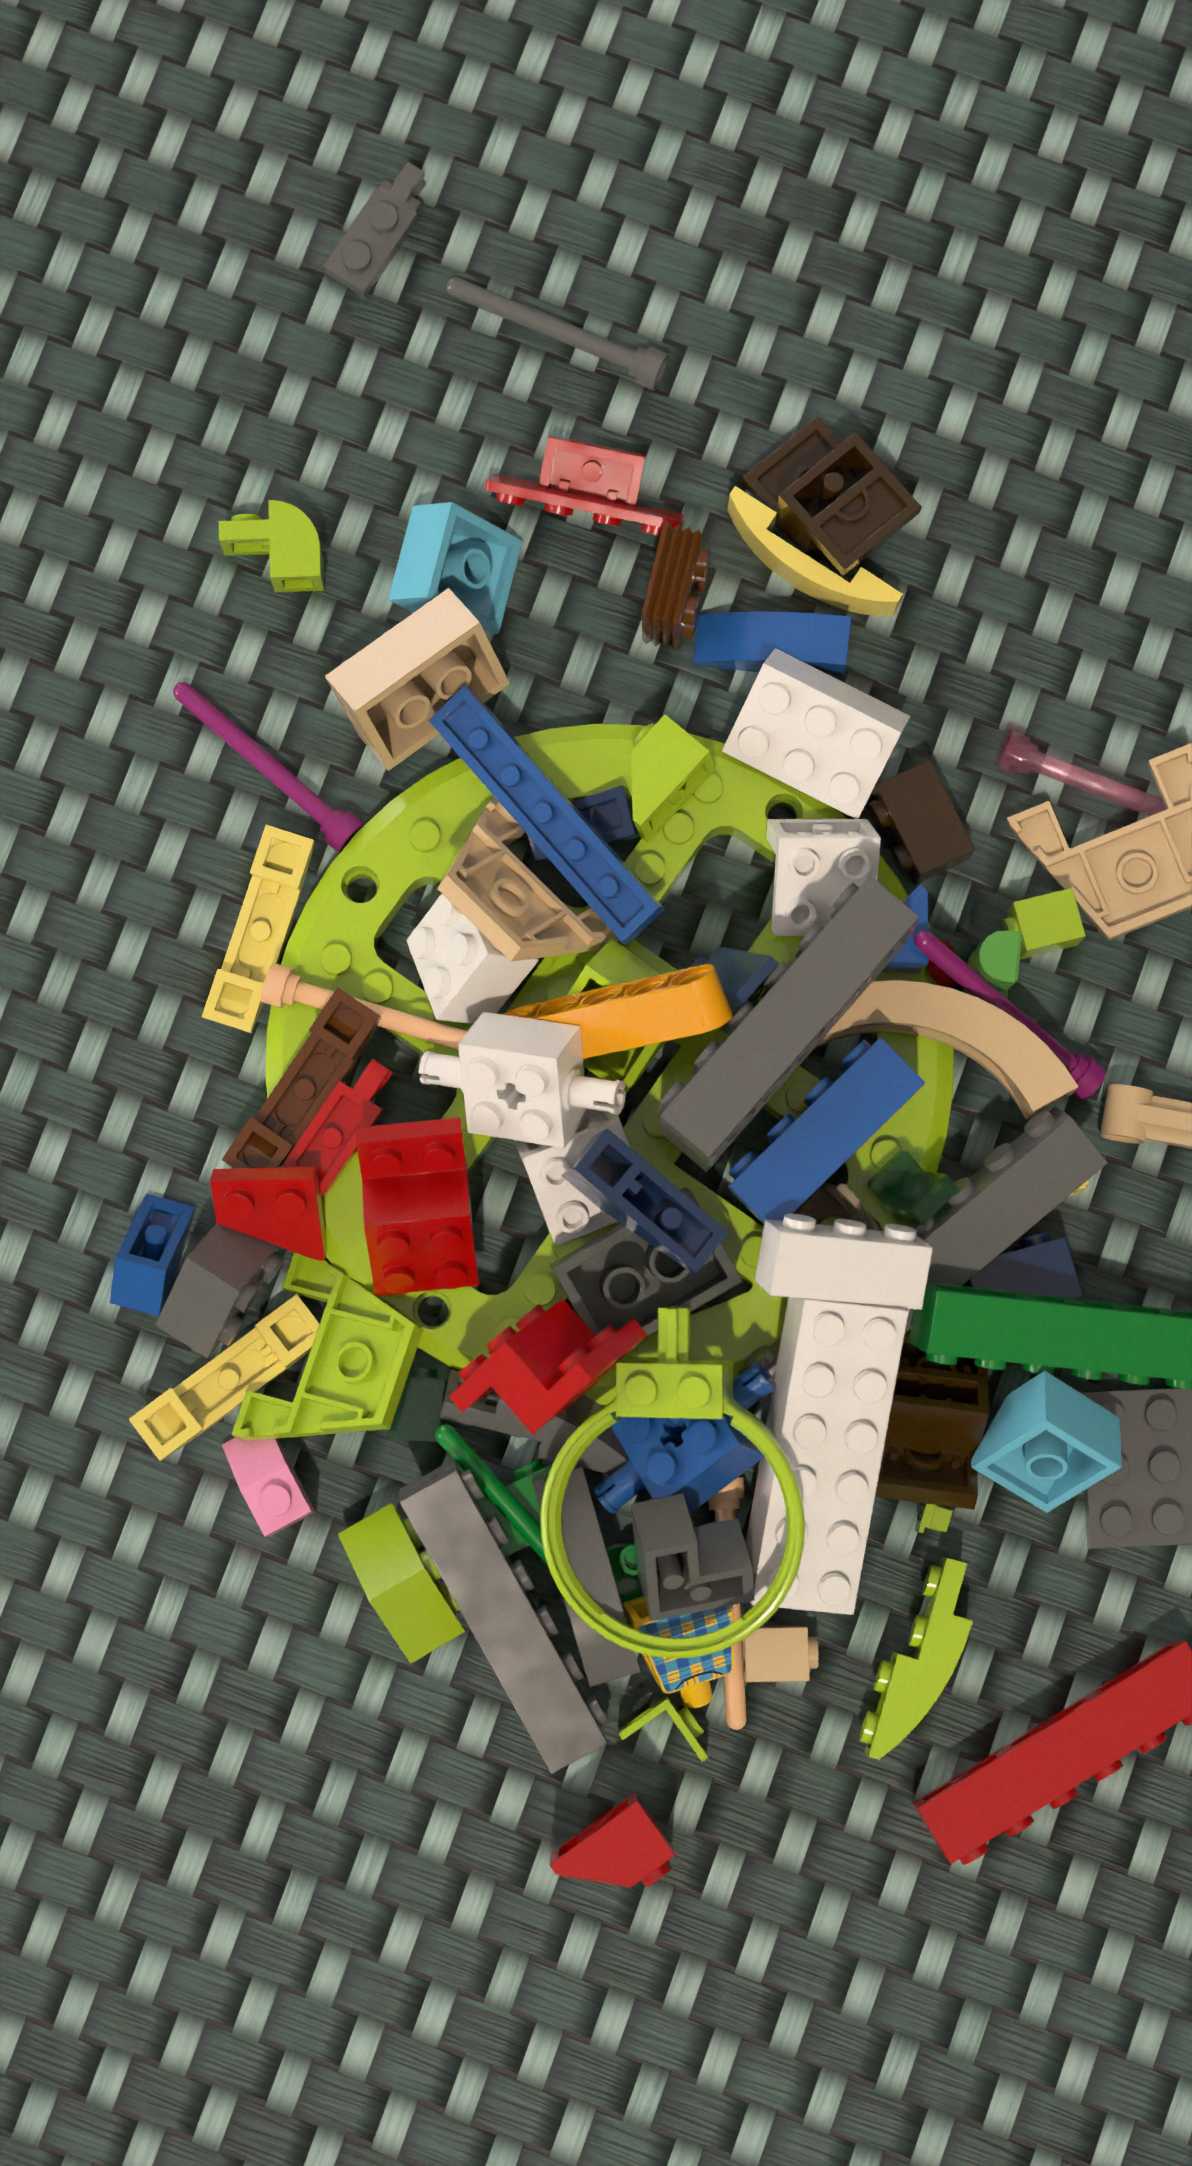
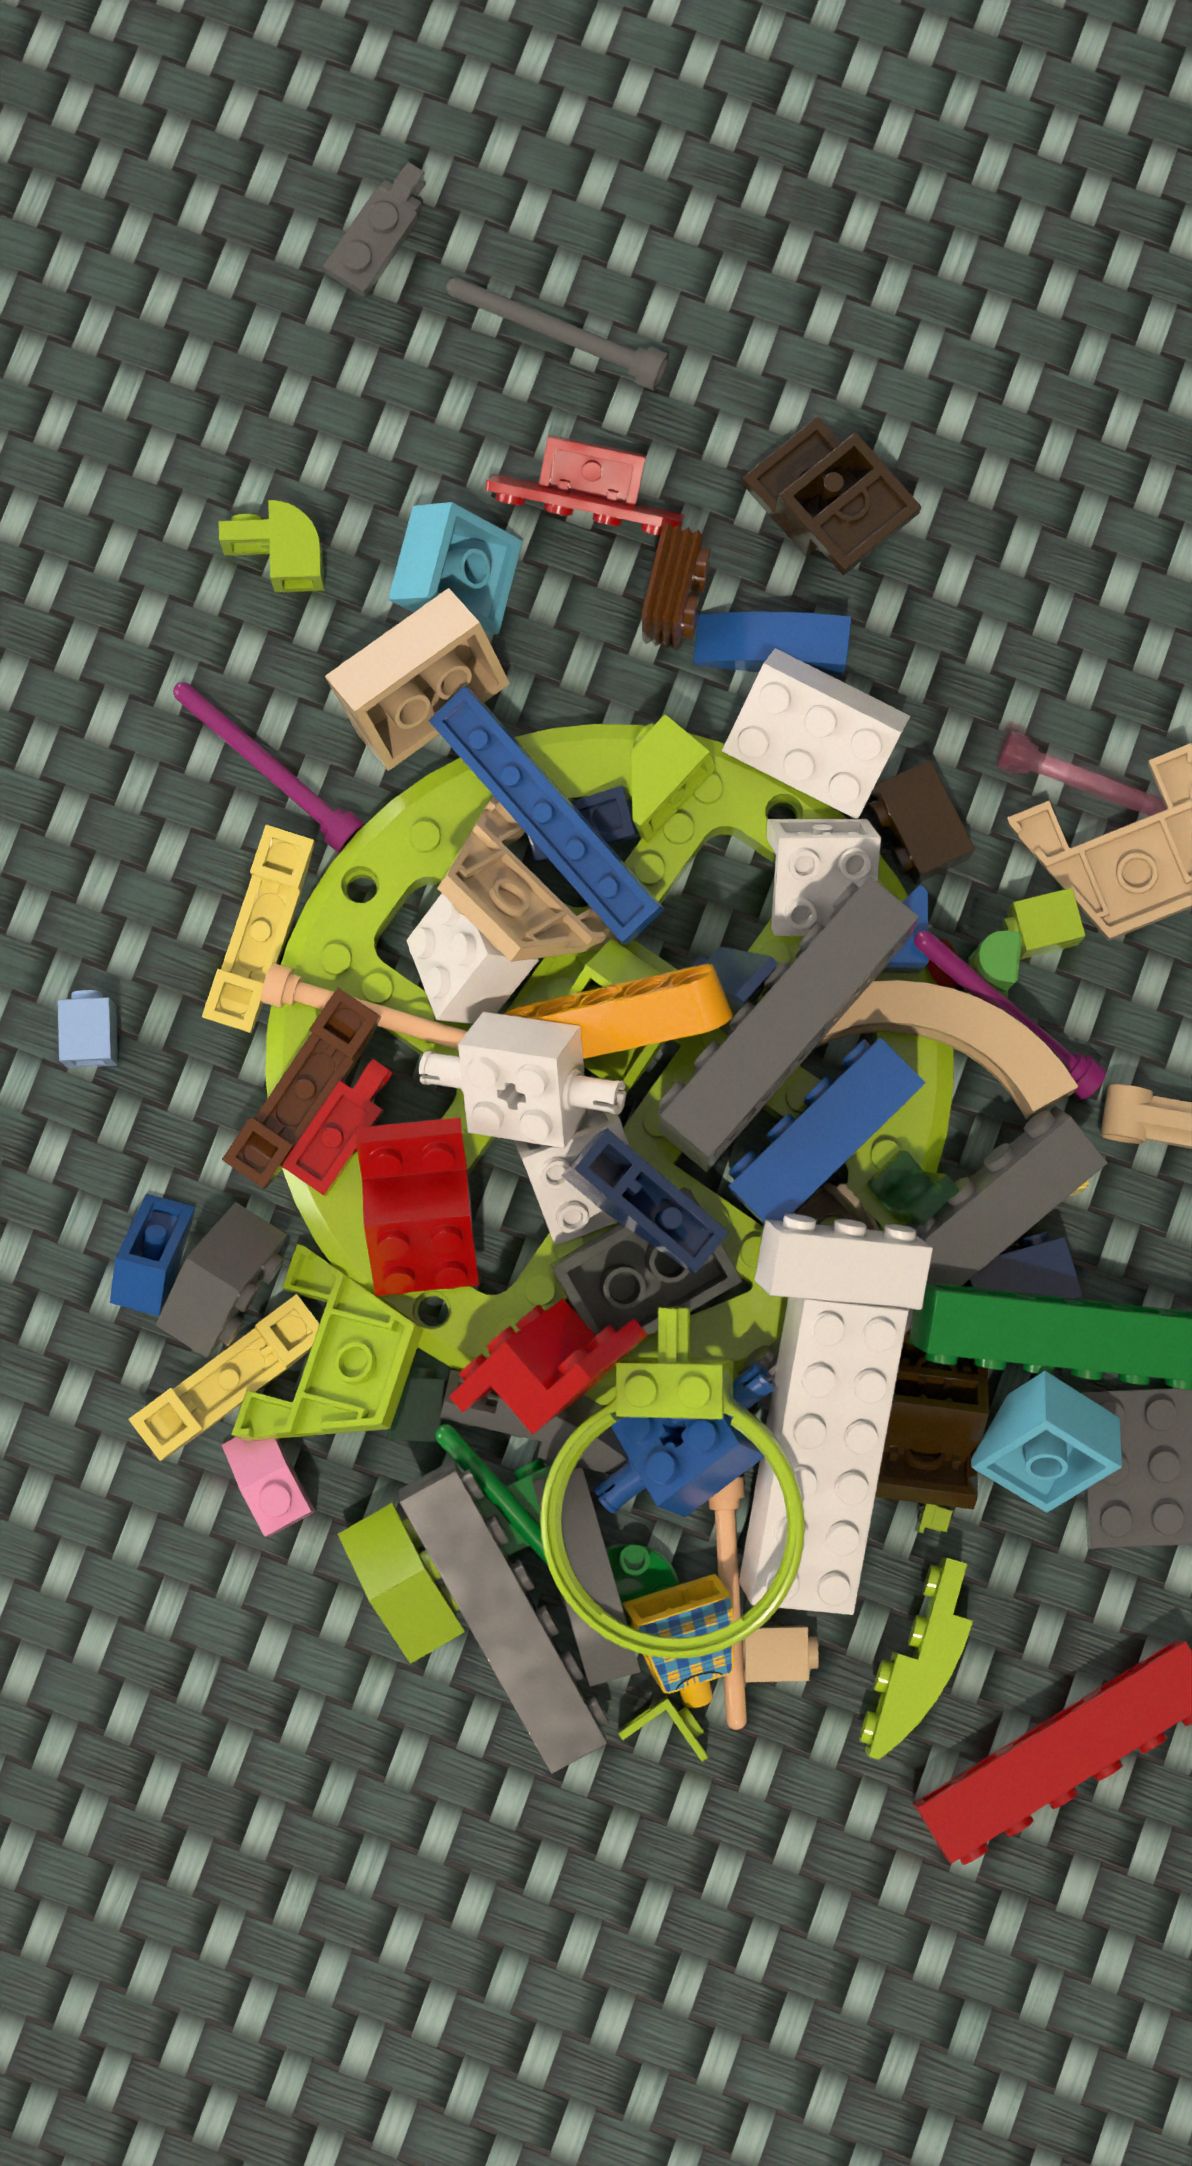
(87, 1030): none -> light blue brick
(272, 1206): red wing -> none
(617, 1848): red slope -> none
(685, 1565): dark grey brick -> none
(863, 595): light yellow slope -> none

